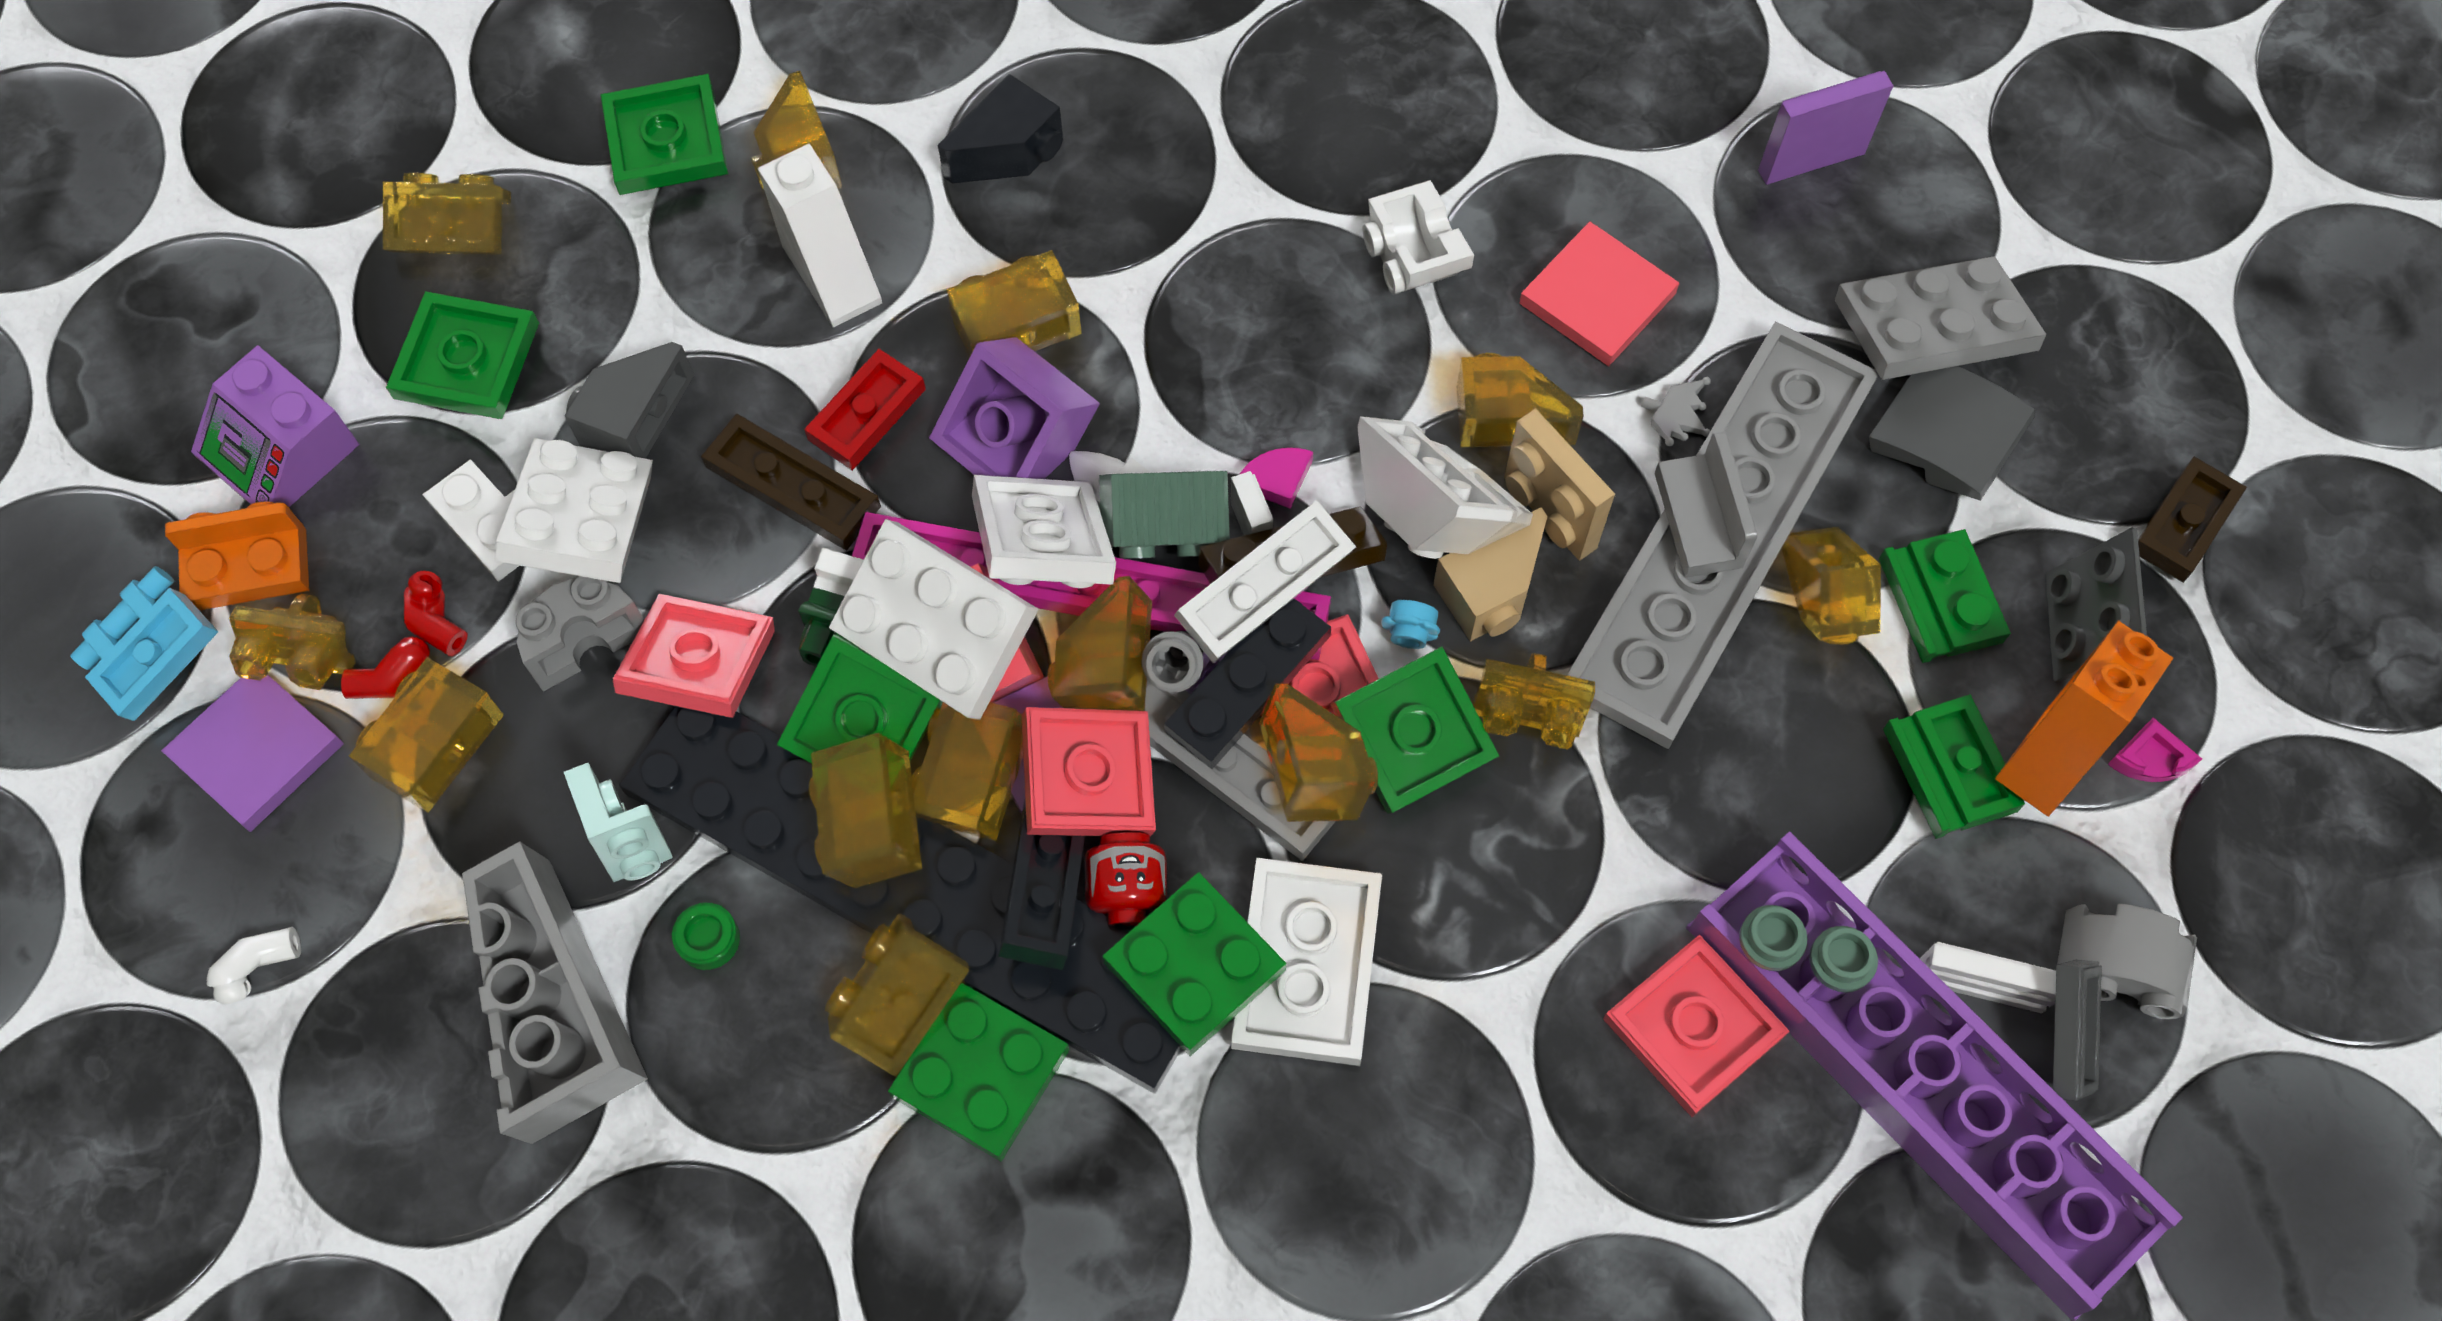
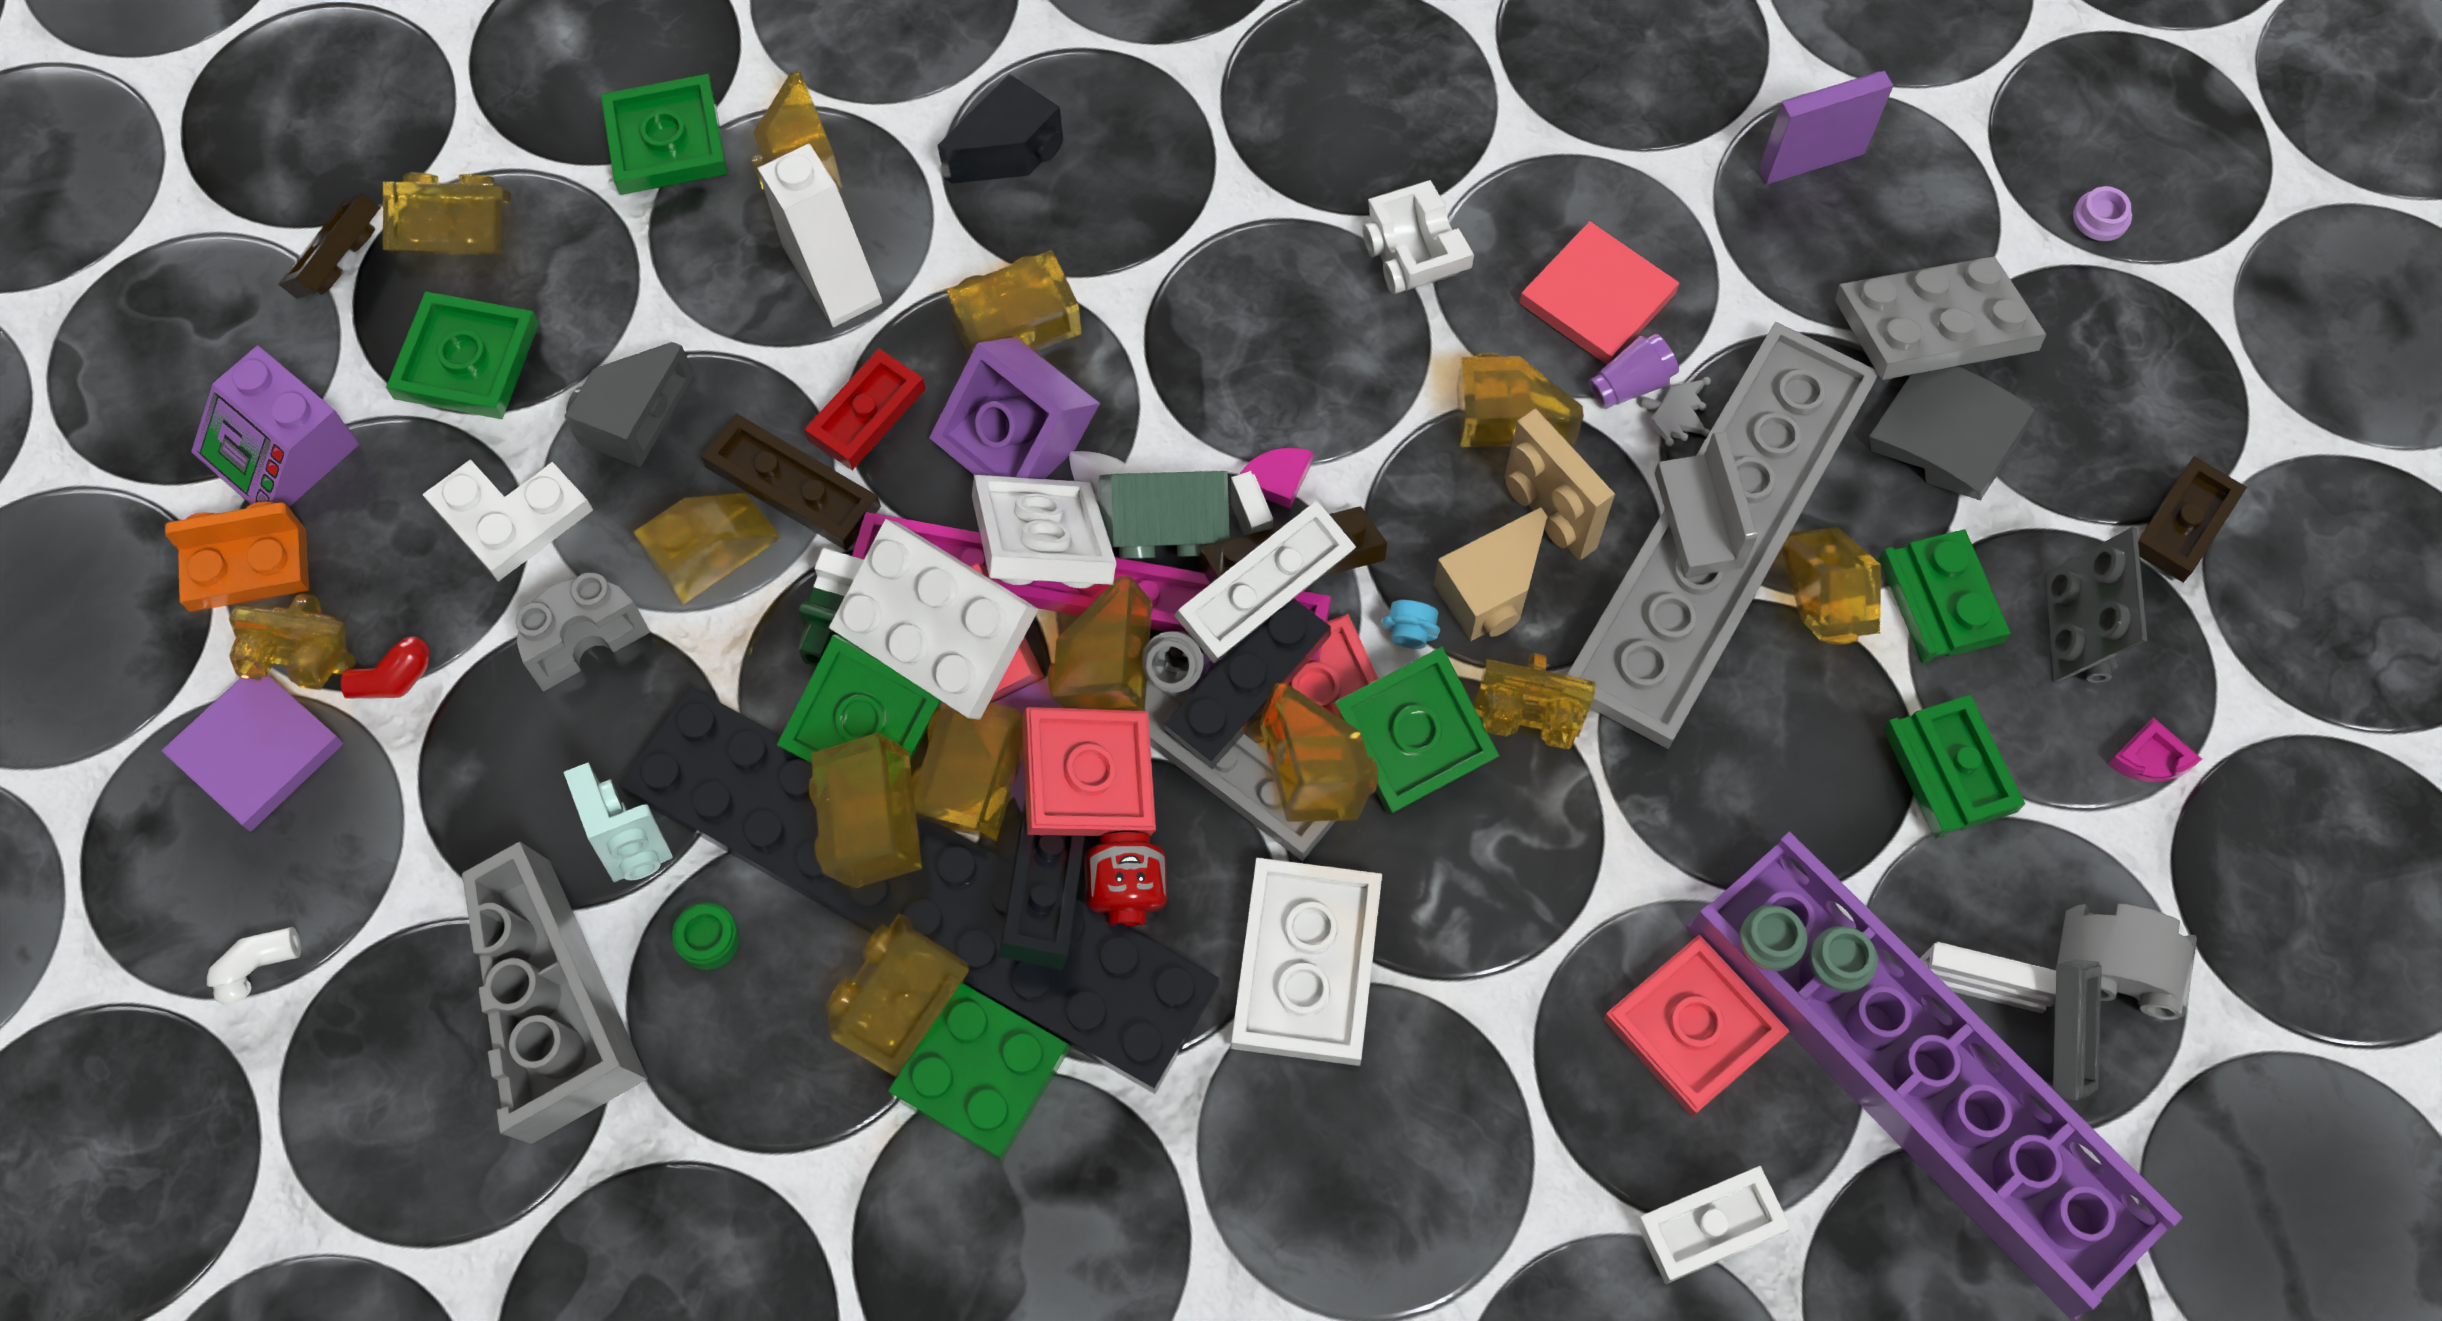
(147, 658): medium azure plate -> none
(345, 230): none -> dark brown plate
(426, 614): red arm -> none
(426, 734): clear yellow brick -> none
(574, 510): white plate -> none
(694, 655): coral tile -> none
(704, 540): none -> clear yellow slope
(1194, 963): green plate -> none
(1432, 492): white wedge -> none
(1636, 371): none -> medium lavender cone
(1713, 1224): none -> white plate
(2084, 718): orange window -> none
(2103, 213): none -> lavender plate

